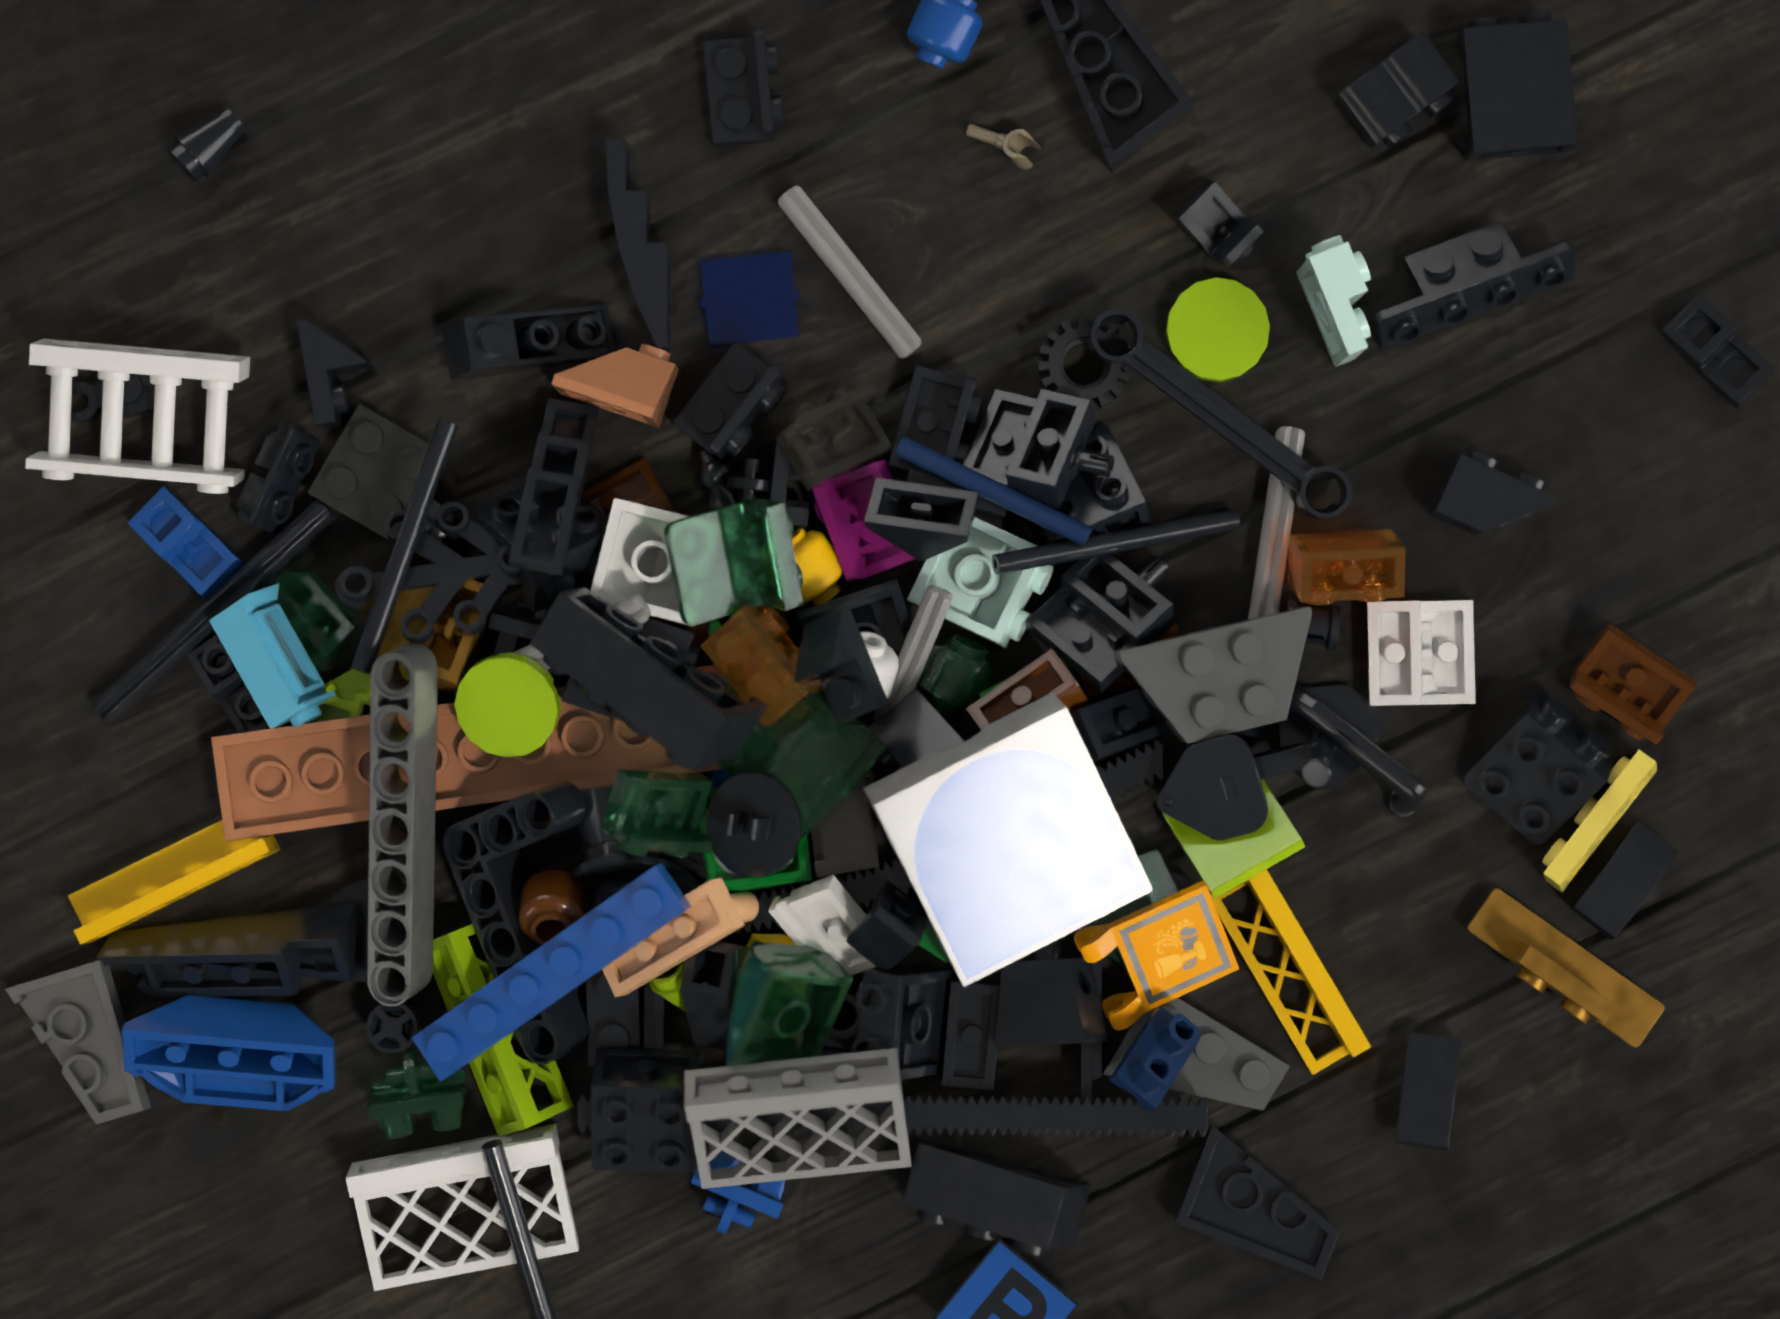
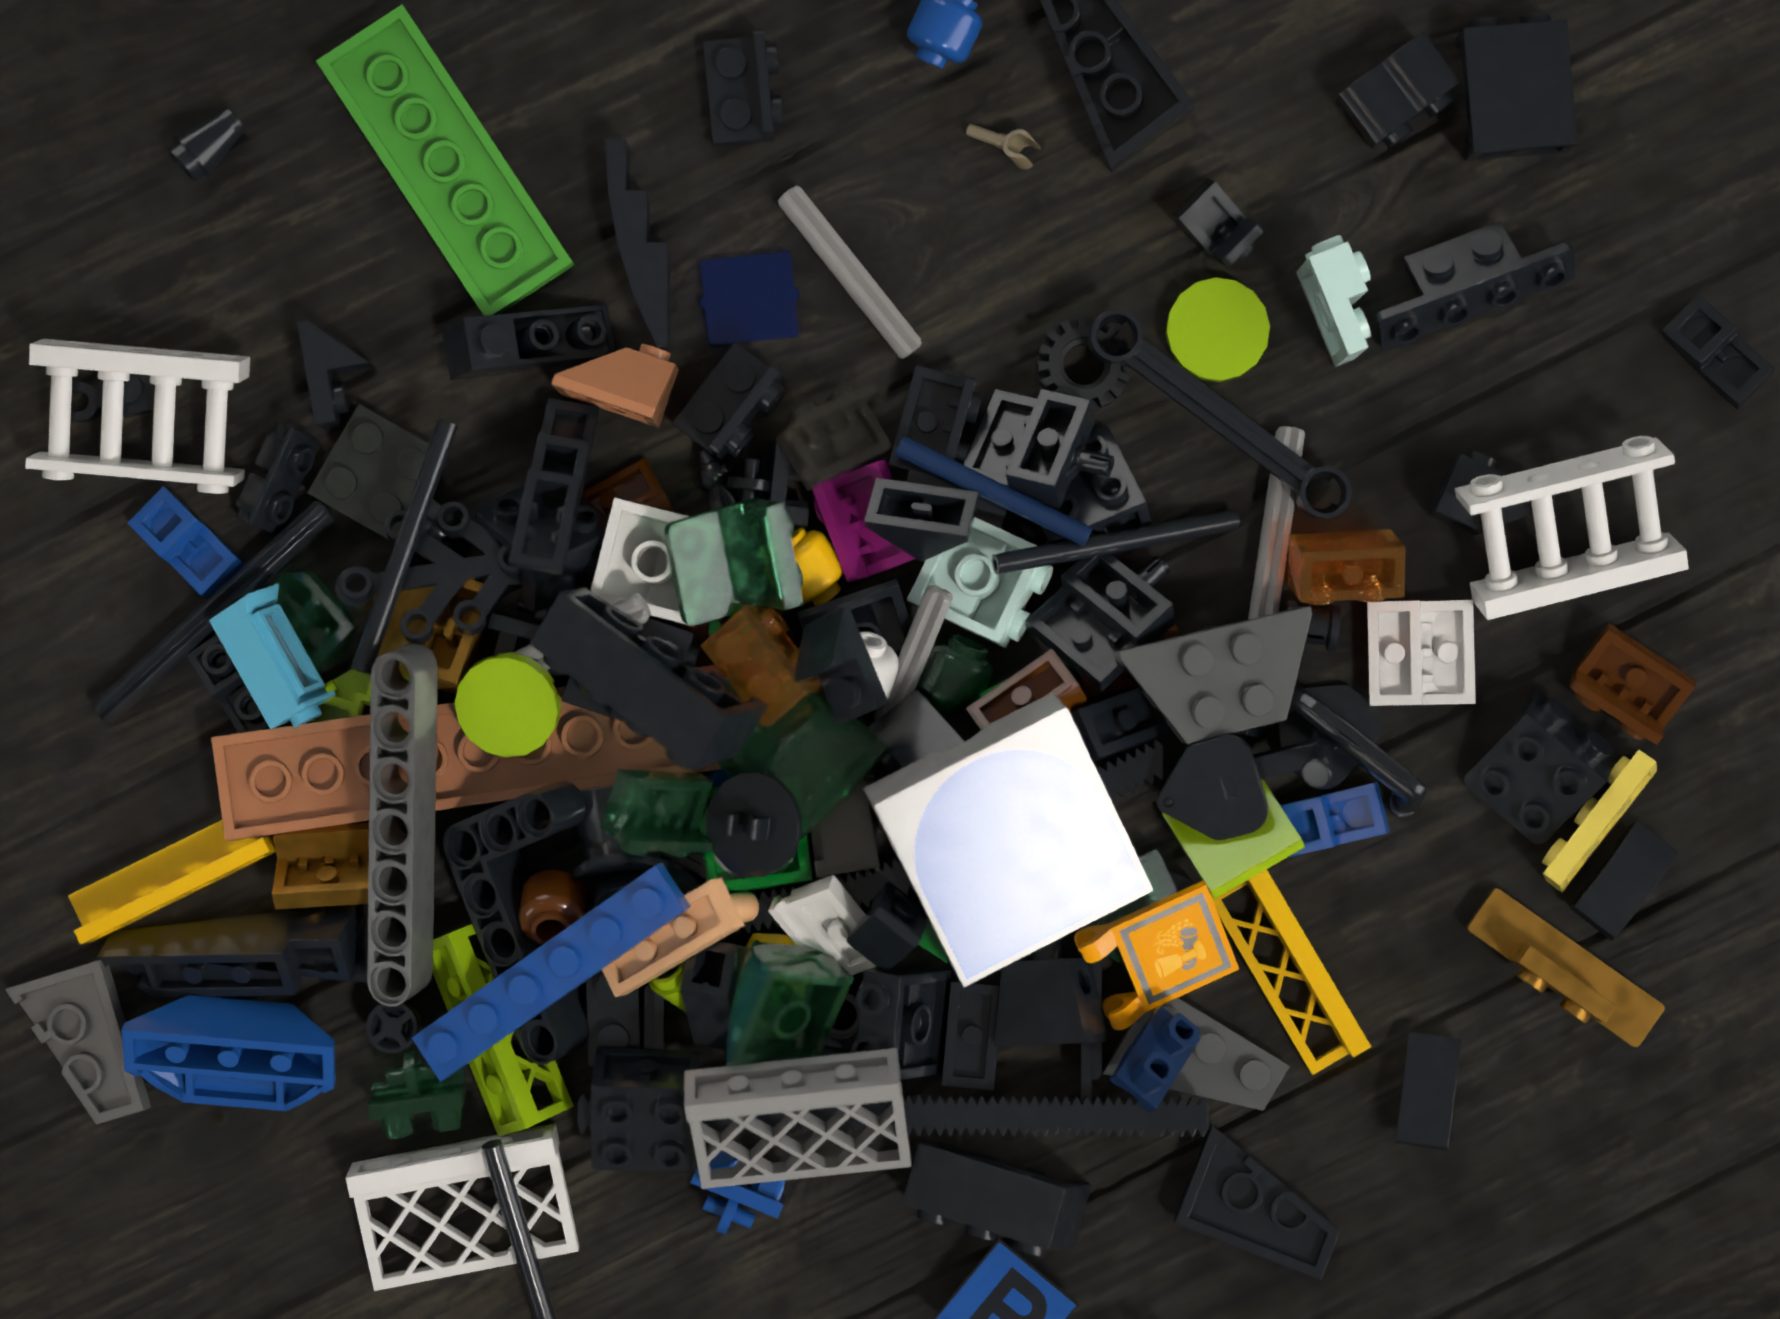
(322, 867): none -> pearl gold bracket
(445, 162): none -> bright green plate
(1338, 817): none -> blue slope
(1603, 564): none -> white fence

